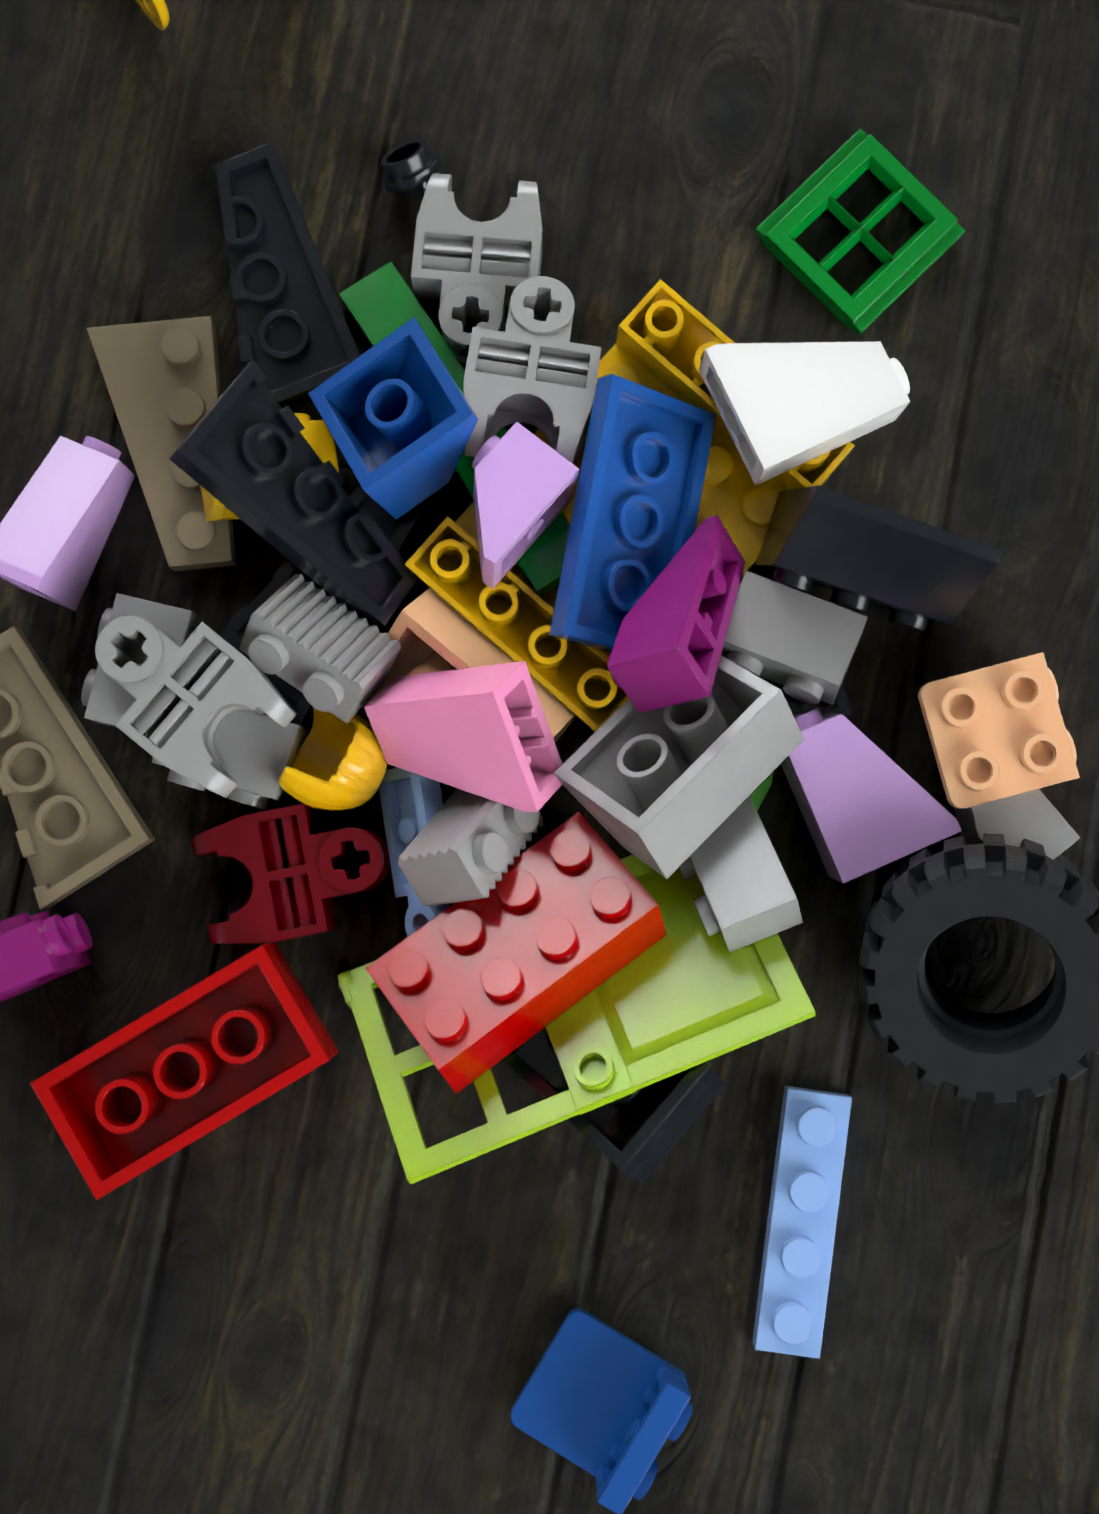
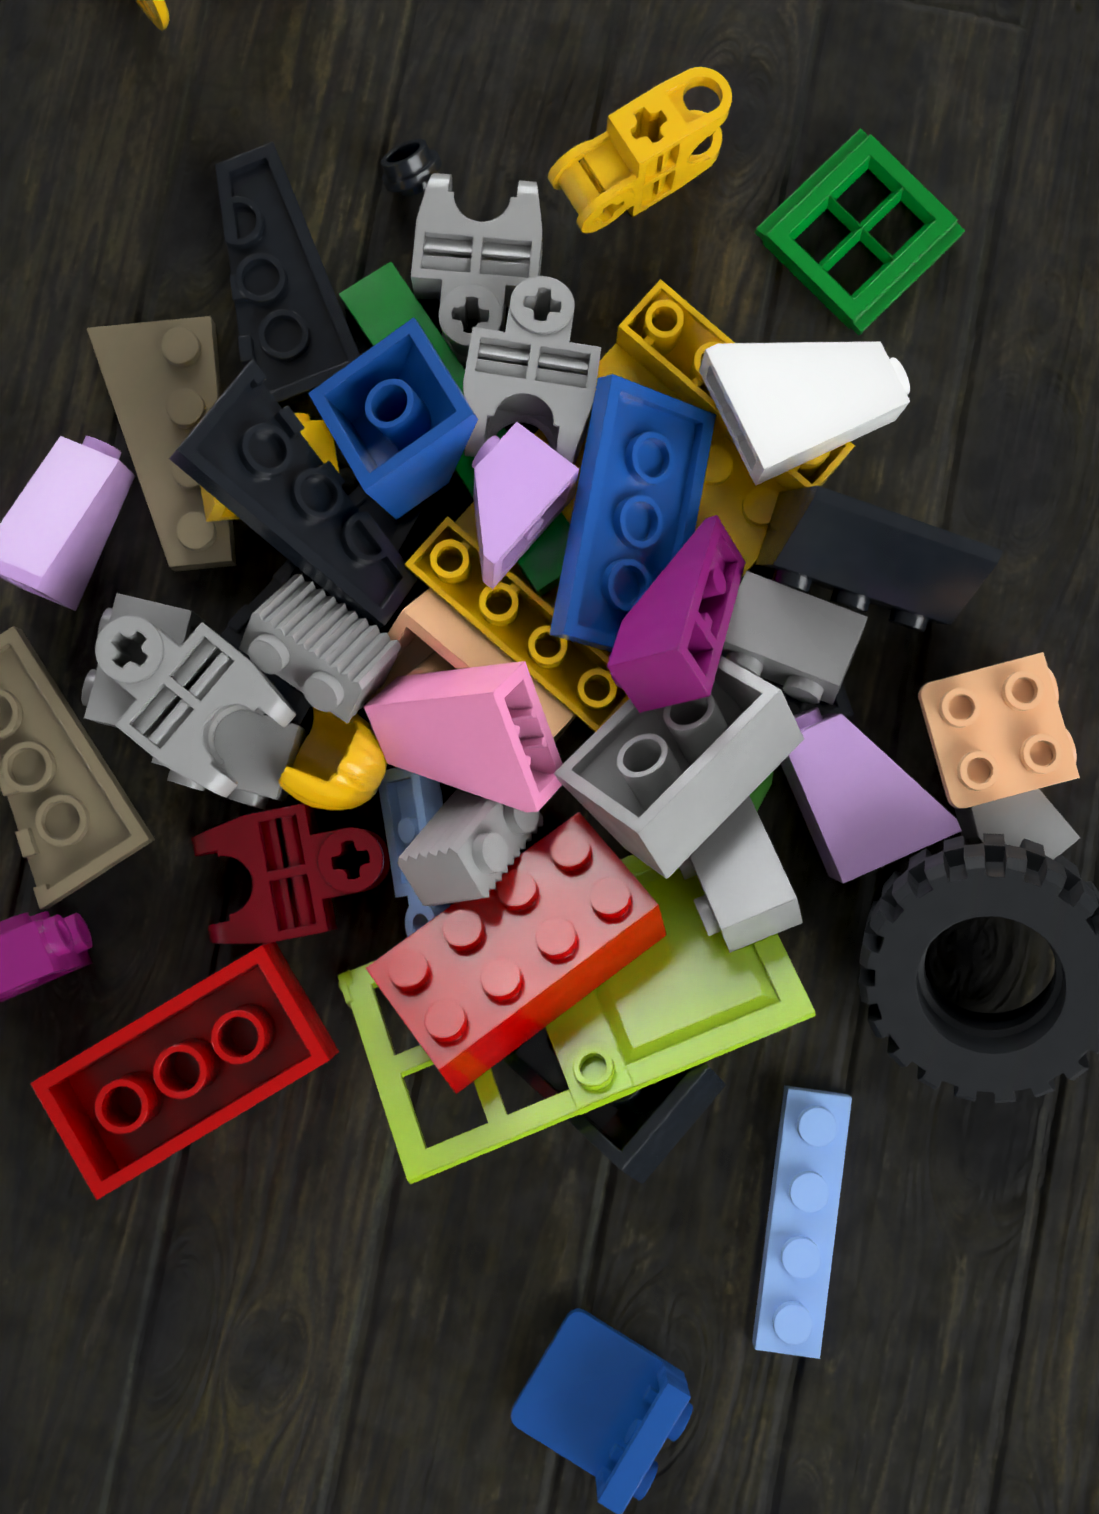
(643, 154): none -> yellow piece

